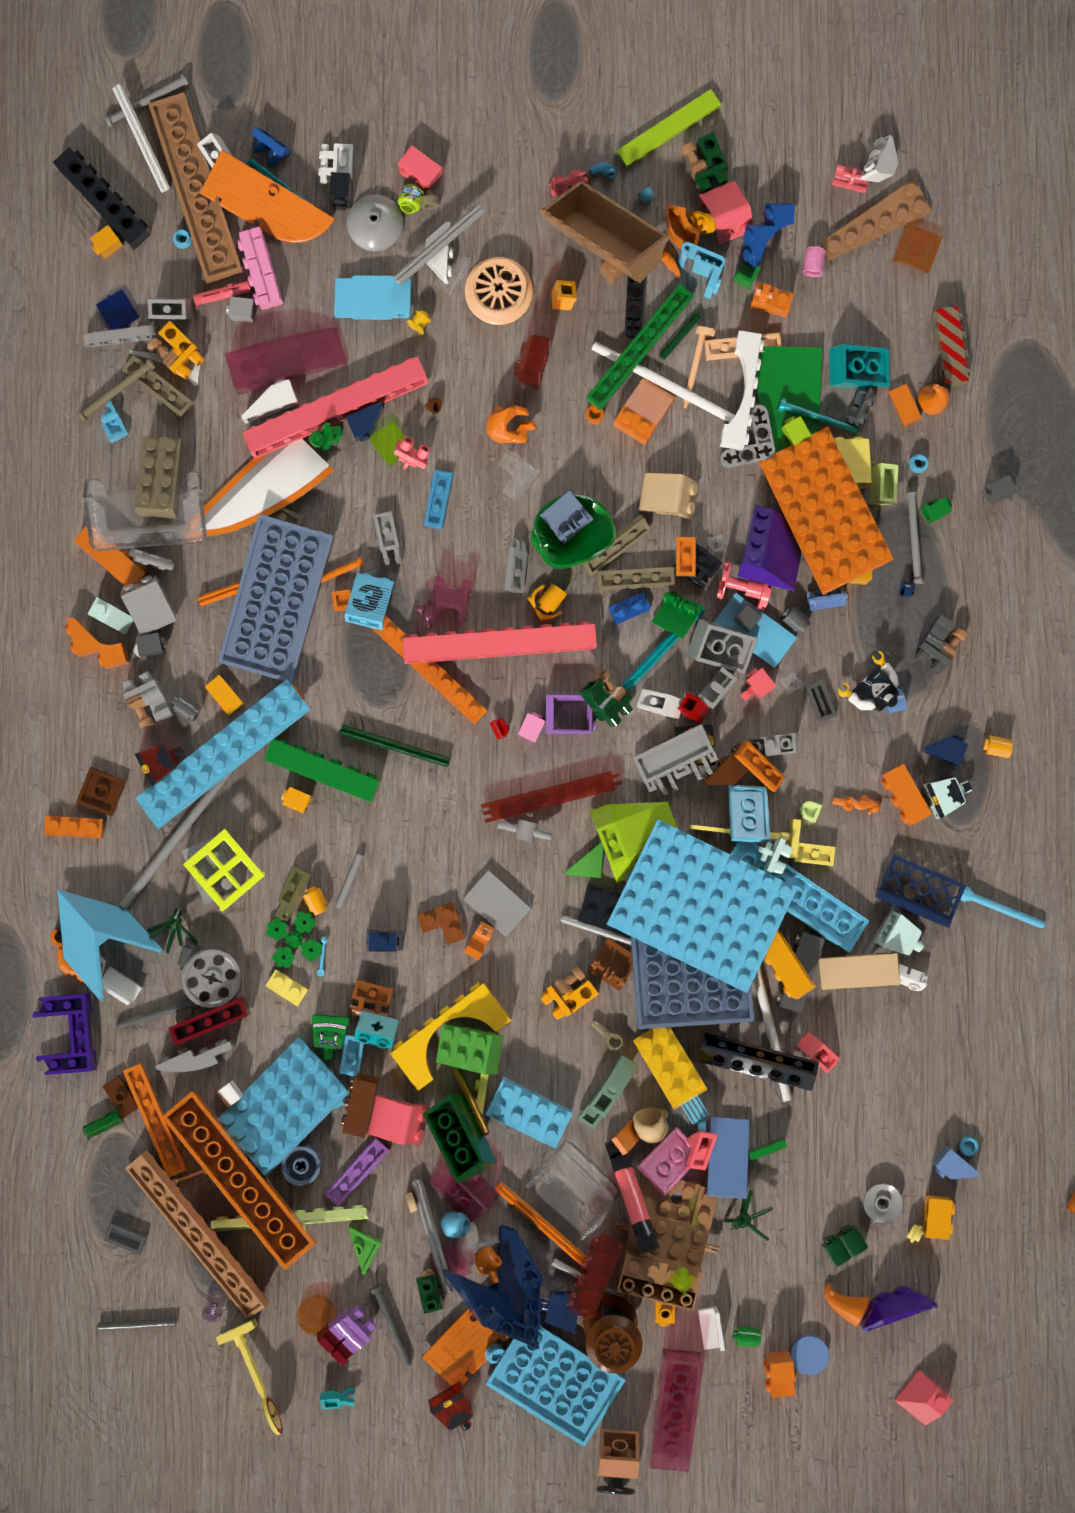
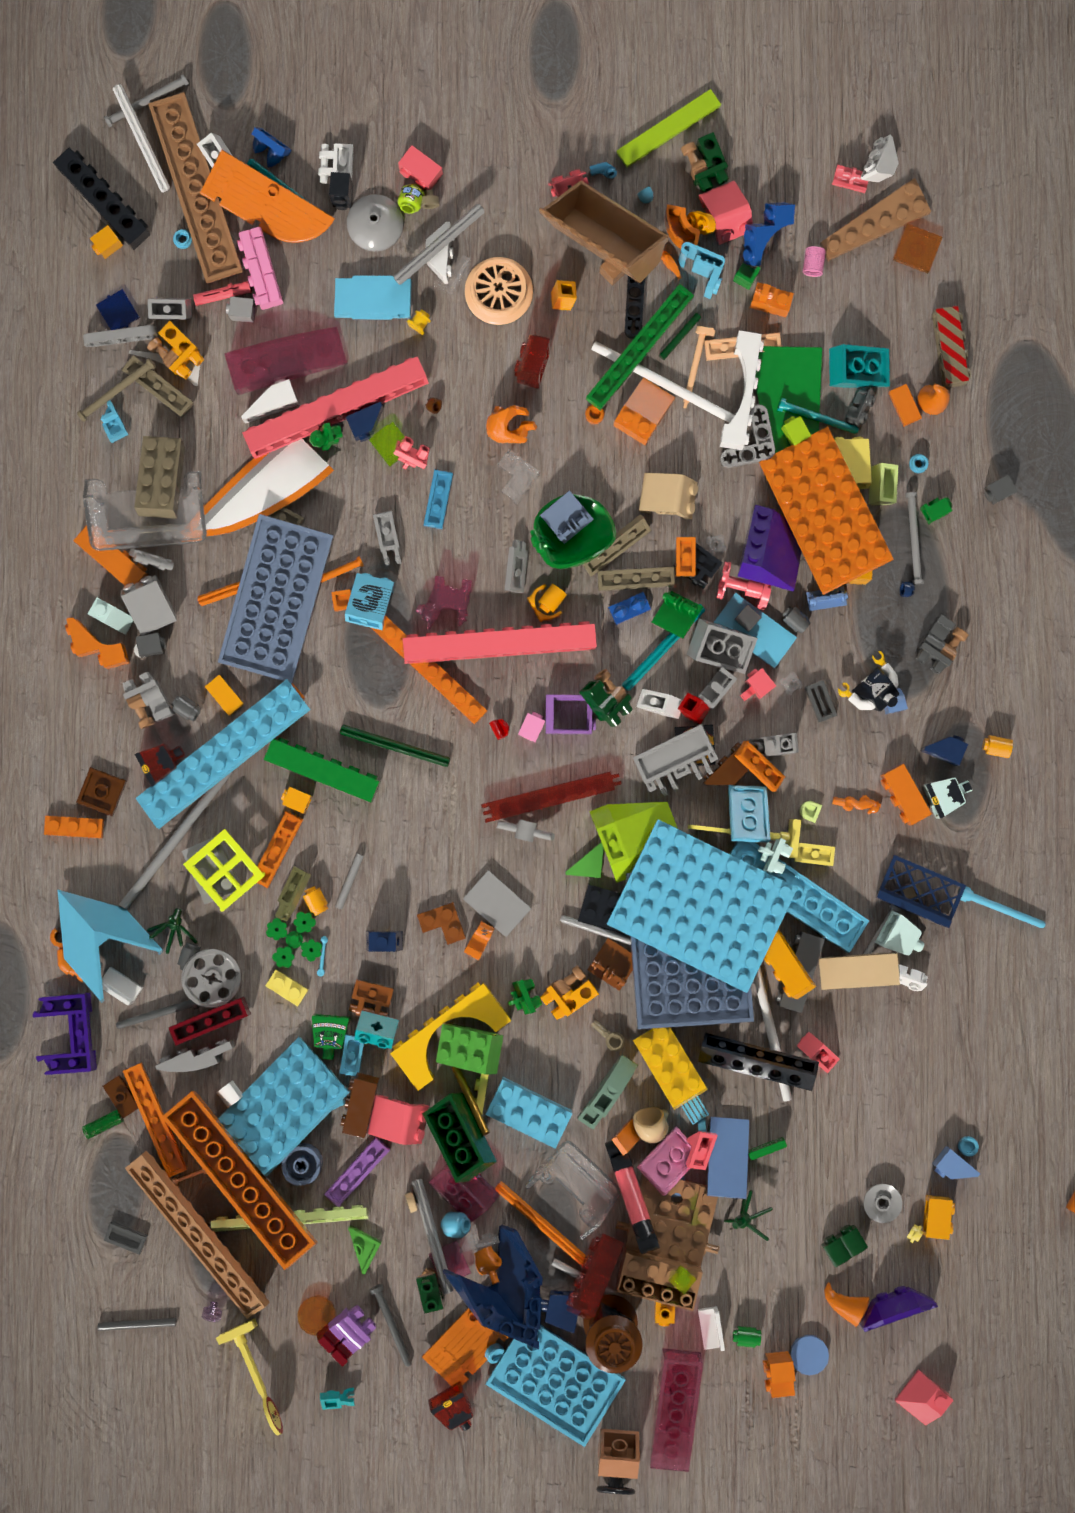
(278, 847): none -> orange plate
(521, 997): none -> green hips

